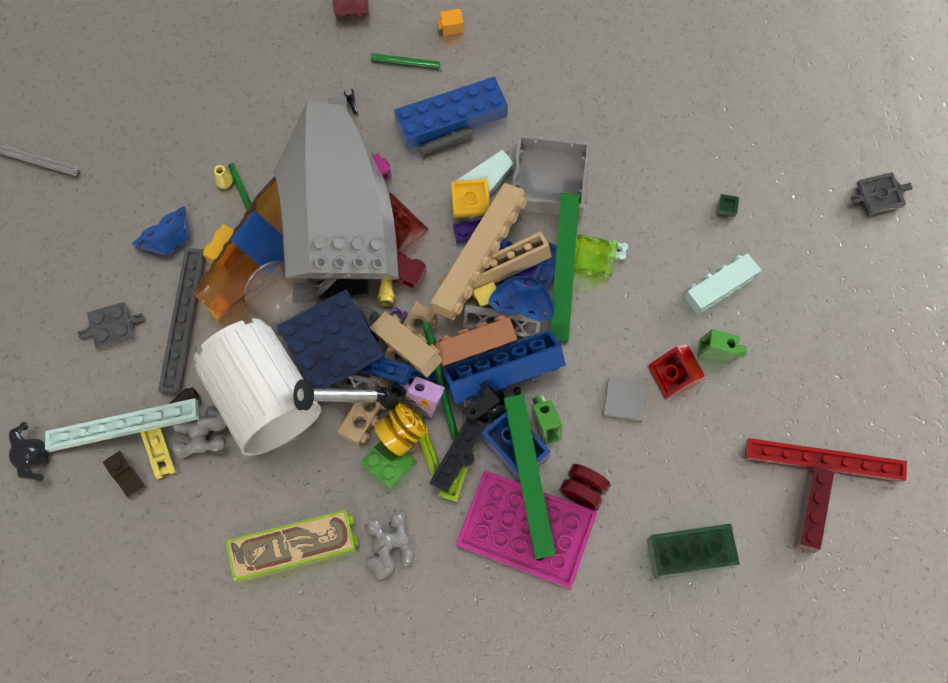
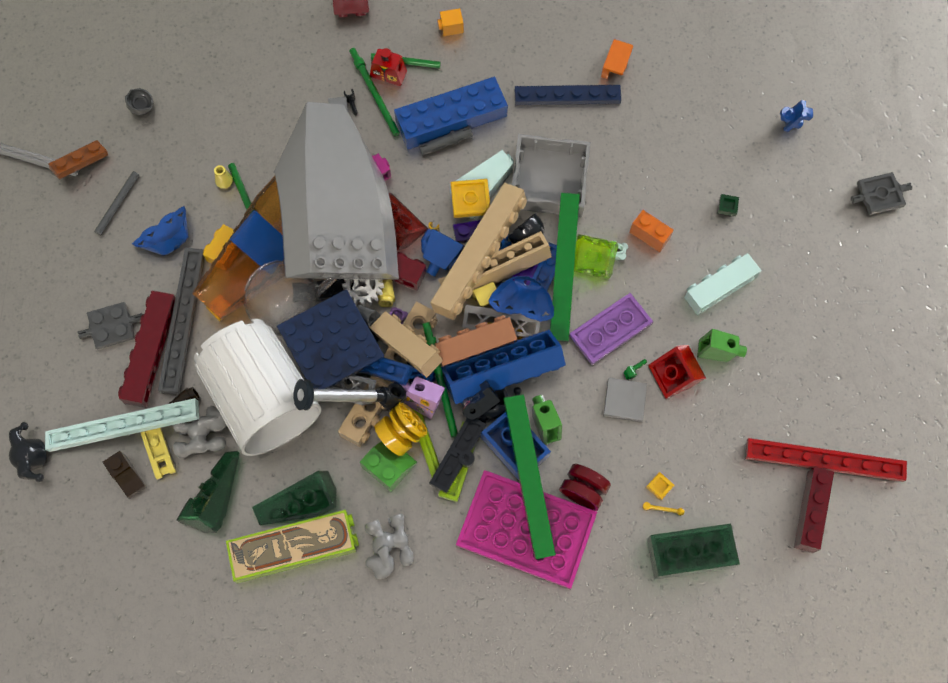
(78, 159): none -> dark orange plate
(116, 203): none -> dark grey bar
(139, 101): none -> dark grey hair
(148, 350): none -> dark red brick
(211, 503): none -> clear green wedge
(302, 500): none -> clear green wedge
(360, 65): none -> green bar
(363, 294): none -> white gear
(388, 67): none -> red torso
(439, 250): none -> blue torso
(528, 228): none -> black cylinder
(567, 94): none -> dark blue plate
(611, 328): none -> medium lavender plate
(617, 58): none -> orange panel
(630, 370): none -> green hand
(651, 230): none -> orange brick
(660, 486): none -> yellow tile
(680, 511): none -> yellow hinge
(795, 116): none -> blue hips

